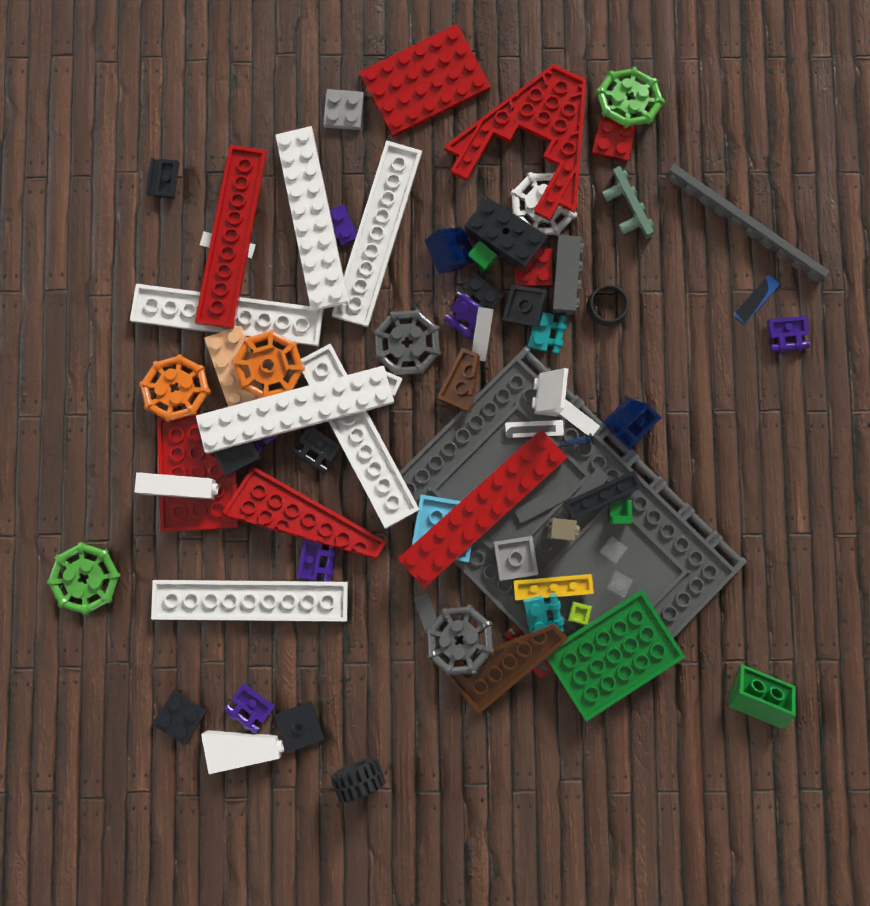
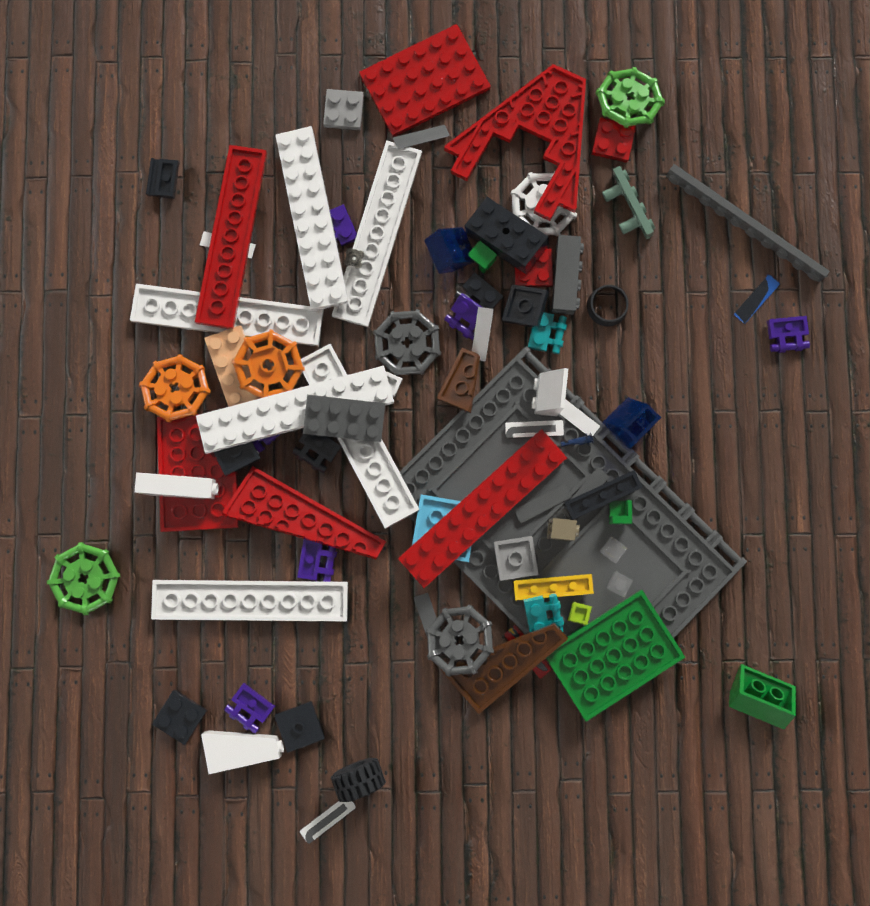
(326, 820): none -> sticker
(344, 418): none -> dark grey plate
(354, 253): none -> clear smoke plate
(421, 136): none -> dark grey sticker

